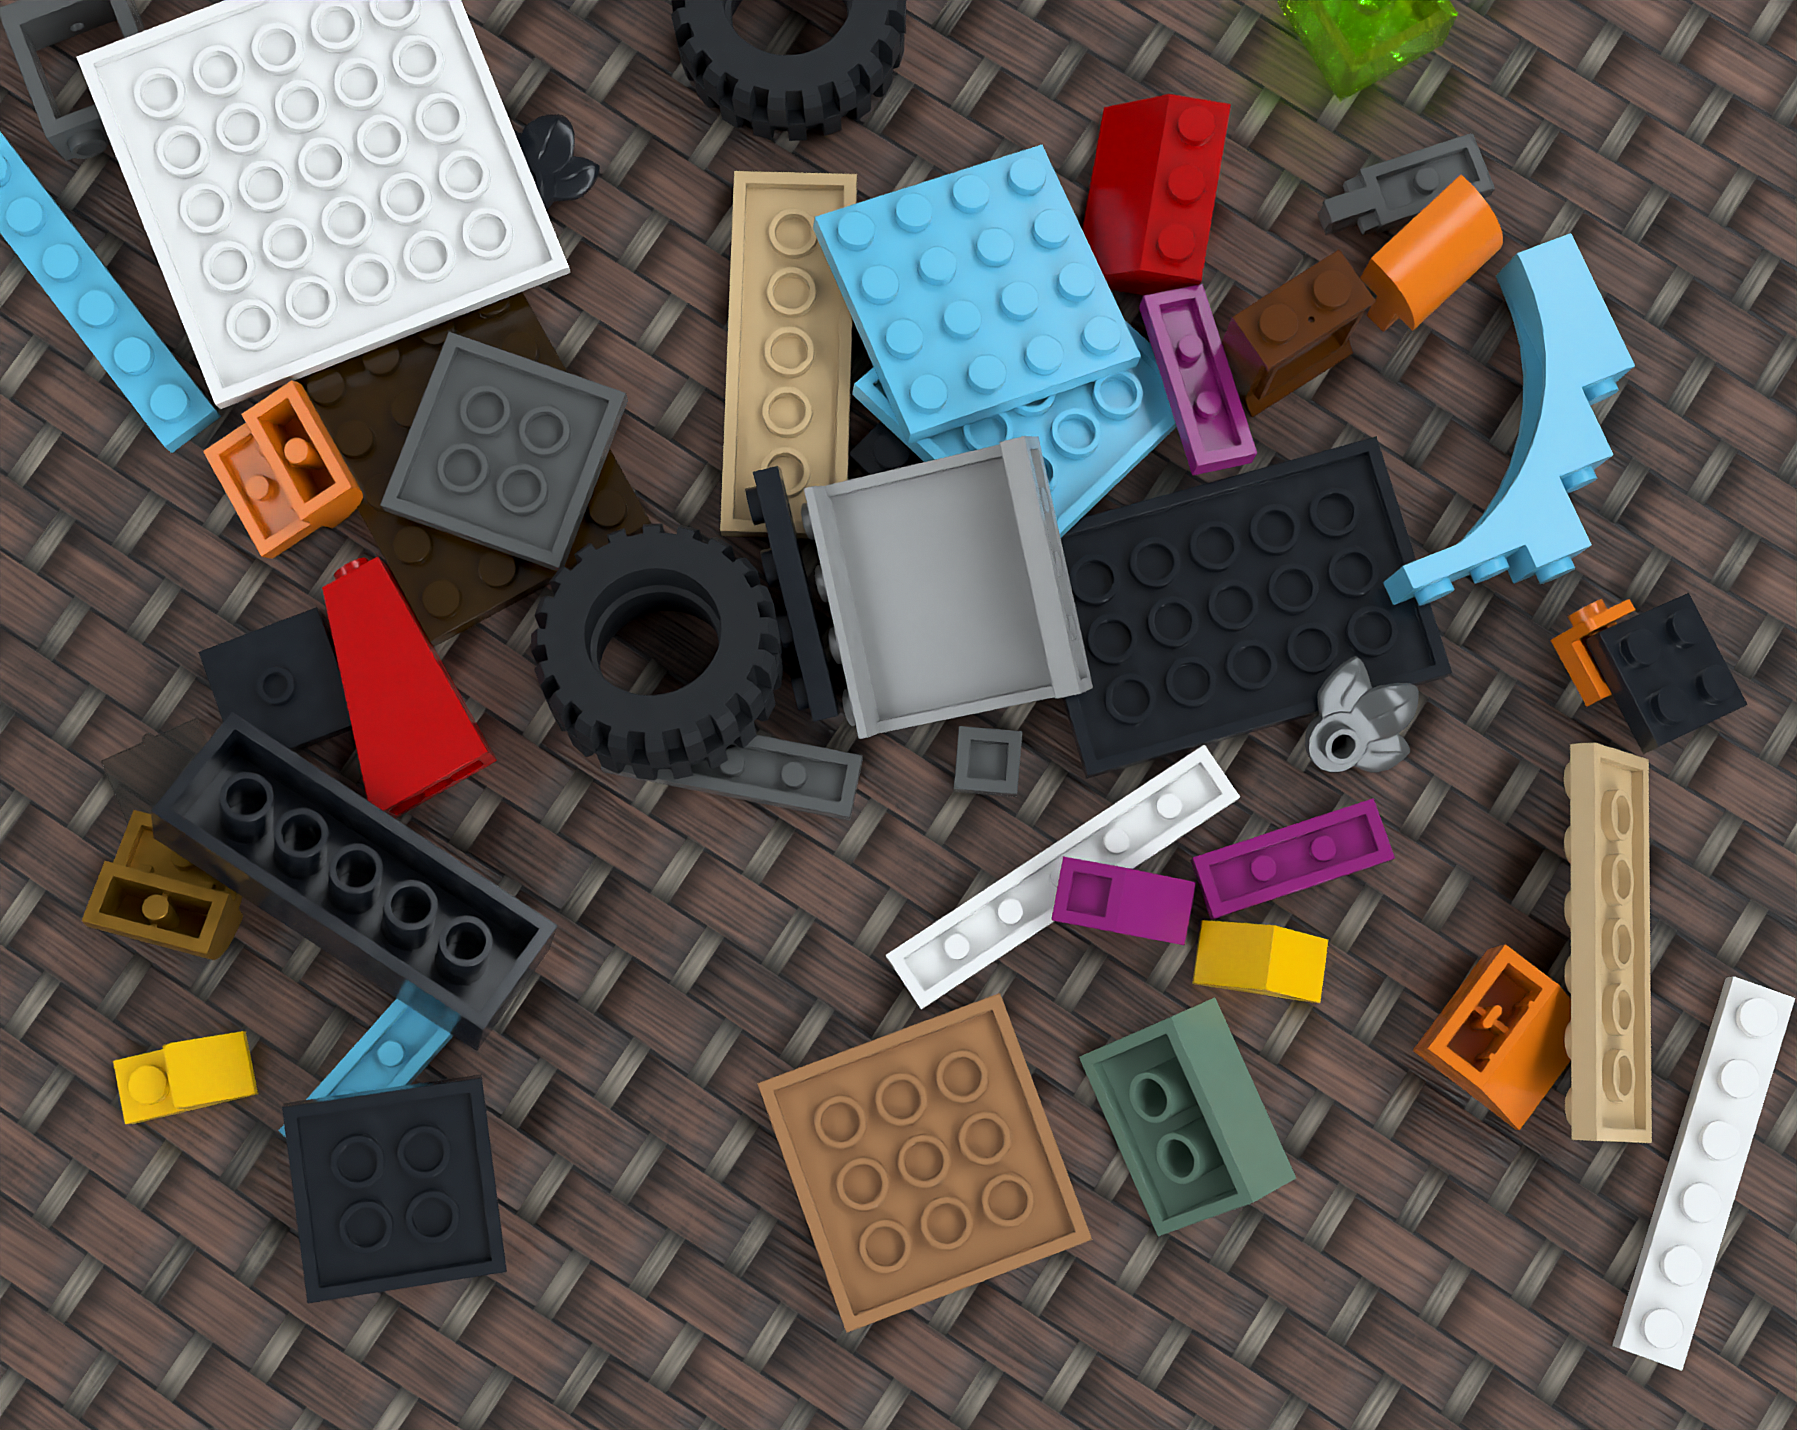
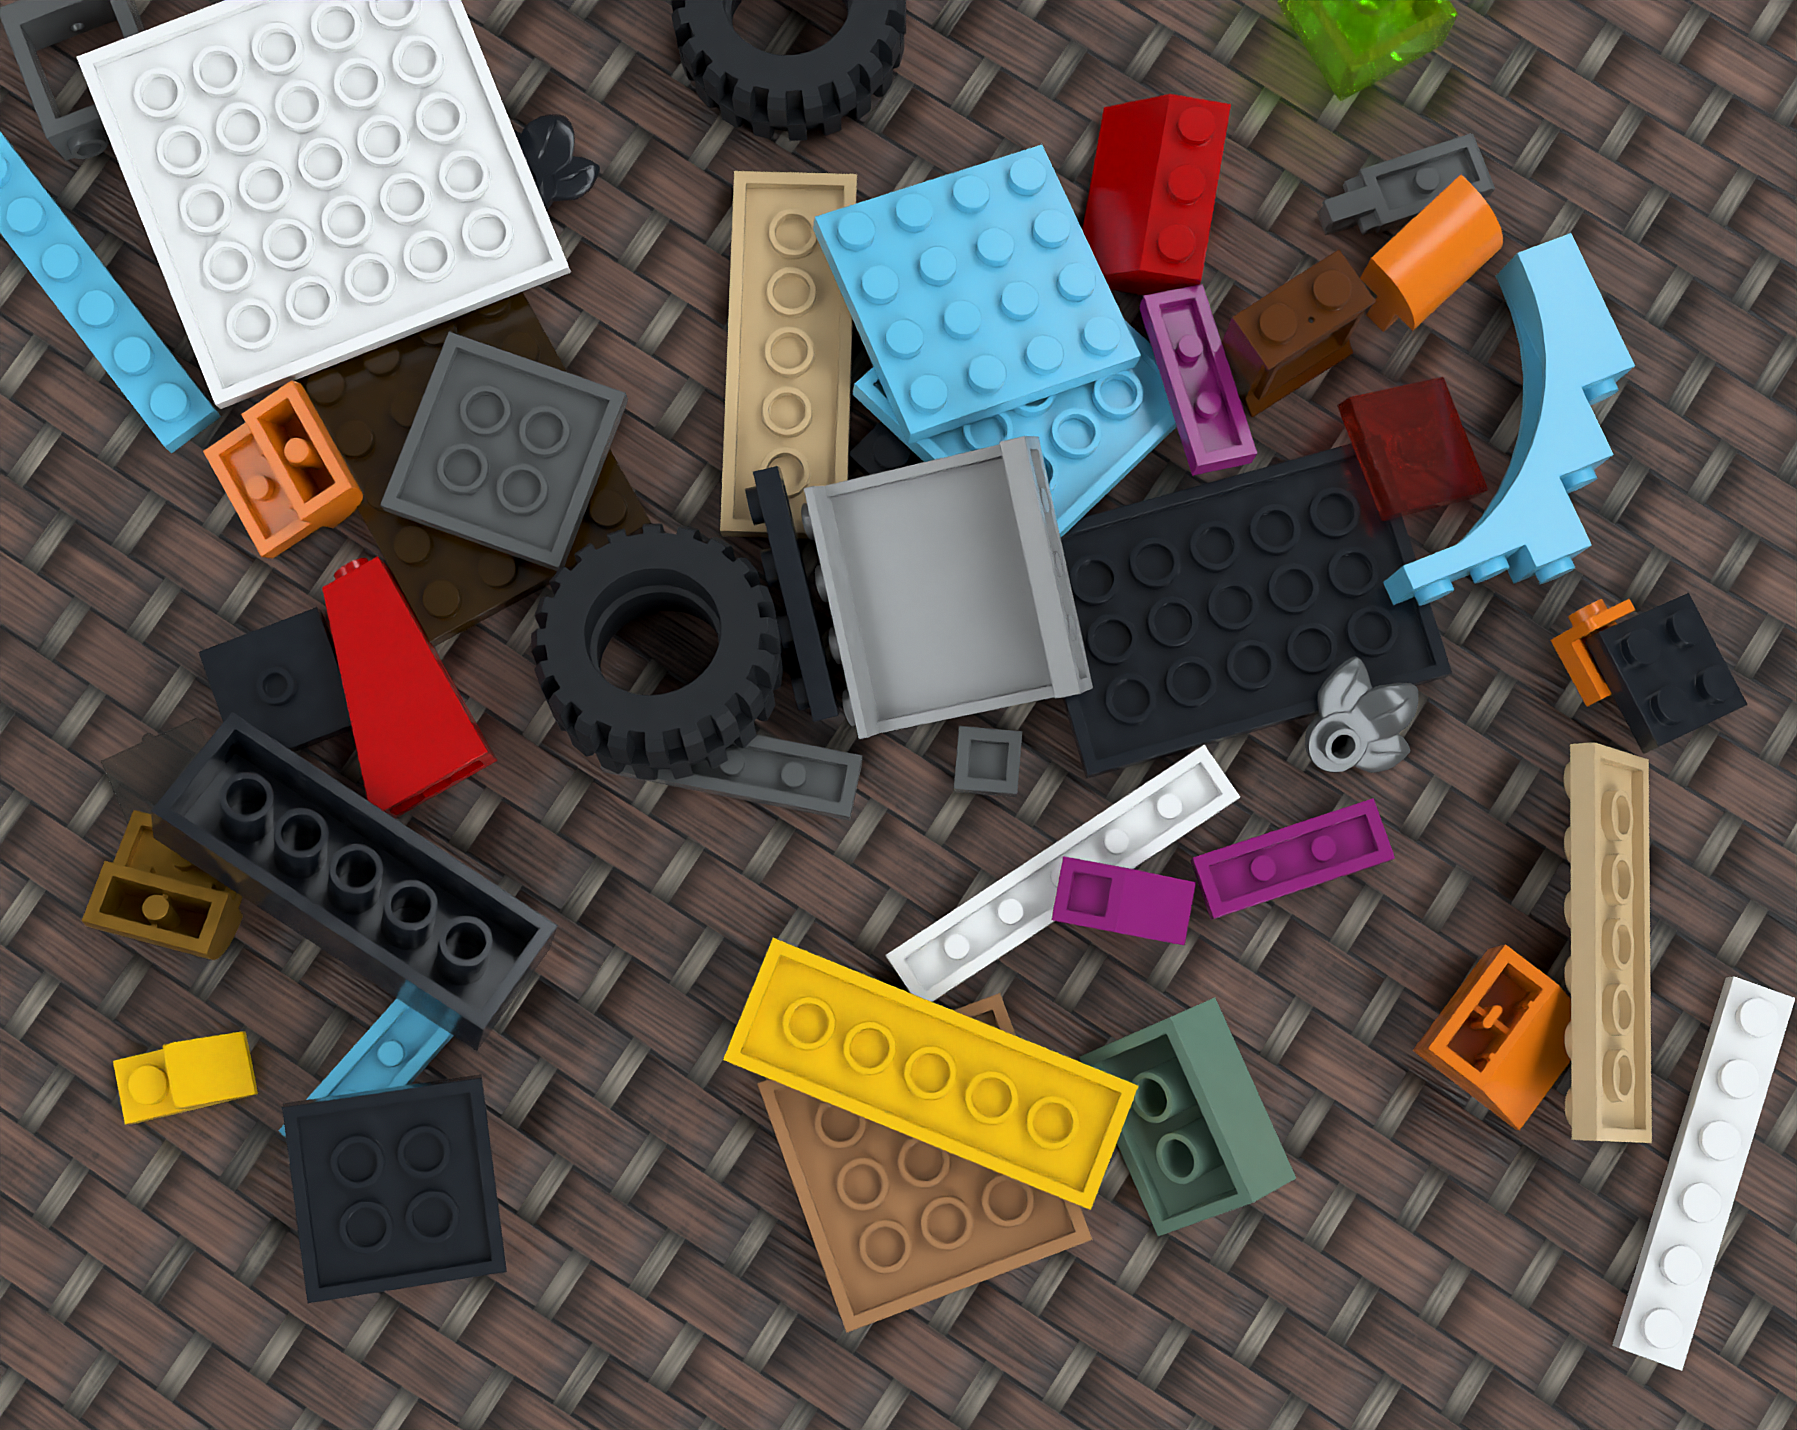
(931, 1073): none -> yellow plate
(1260, 960): yellow slope -> none
(1412, 448): none -> clear red tile

